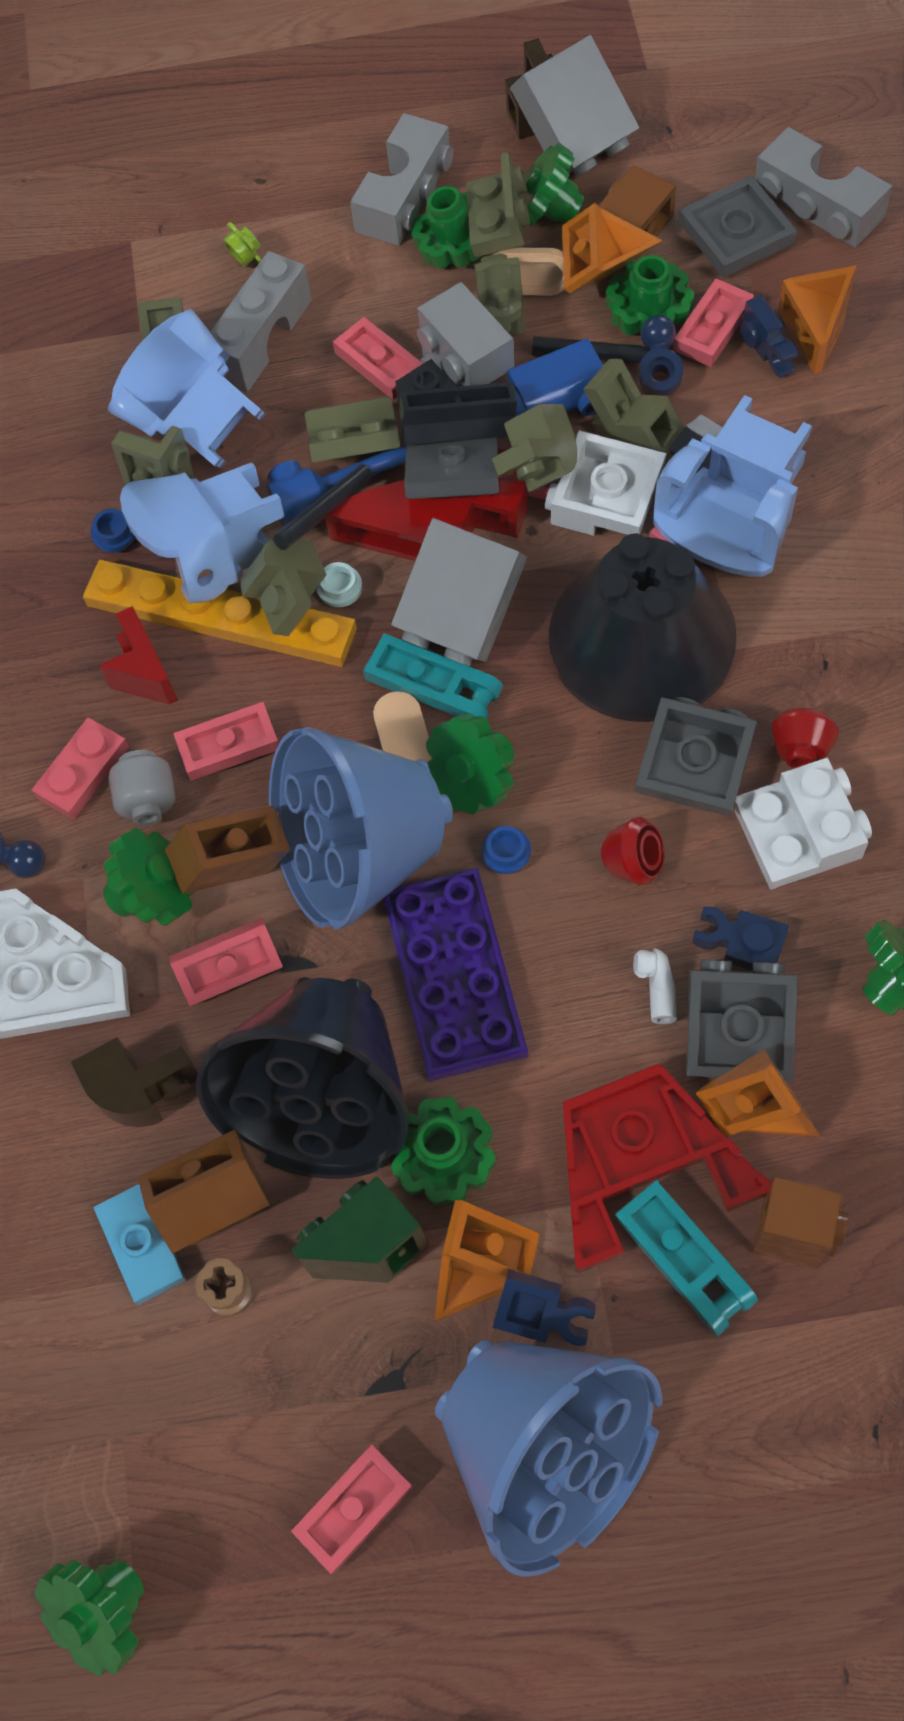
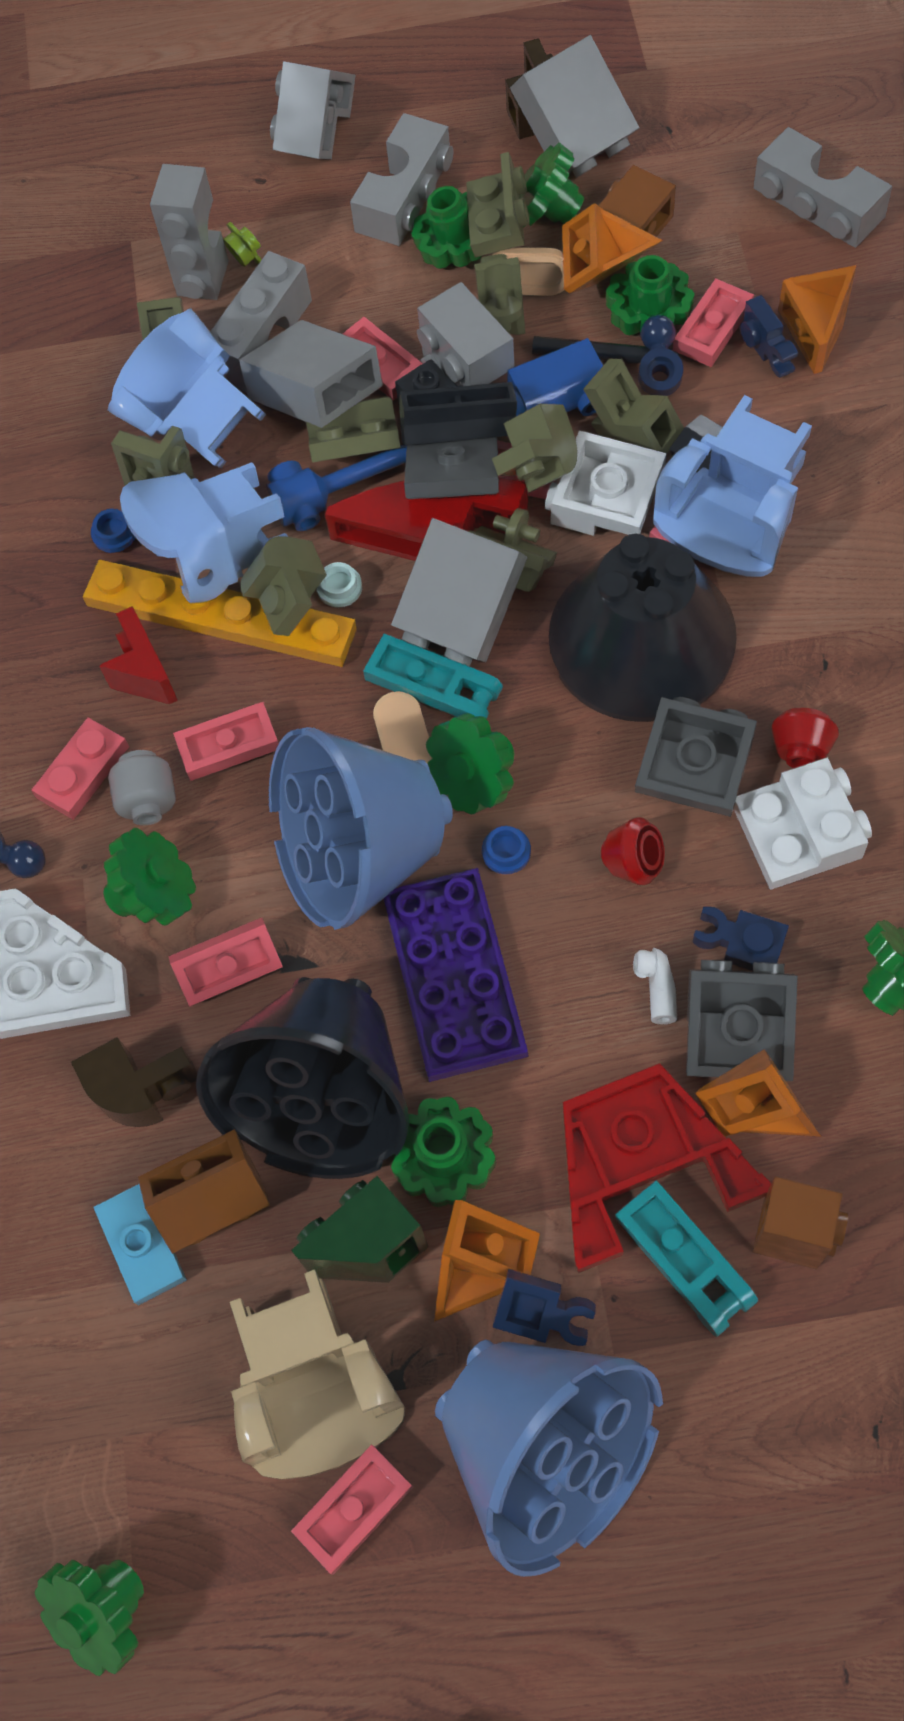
(181, 216): none -> light grey arch
(212, 1277): medium nougat bush -> none
(227, 849): dark orange brick -> none
(309, 109): none -> light grey brick
(309, 1390): none -> tan piece
(311, 373): none -> light grey brick
(322, 507): black bar -> none
(516, 529): none -> olive hips
(737, 226): dark grey plate -> none

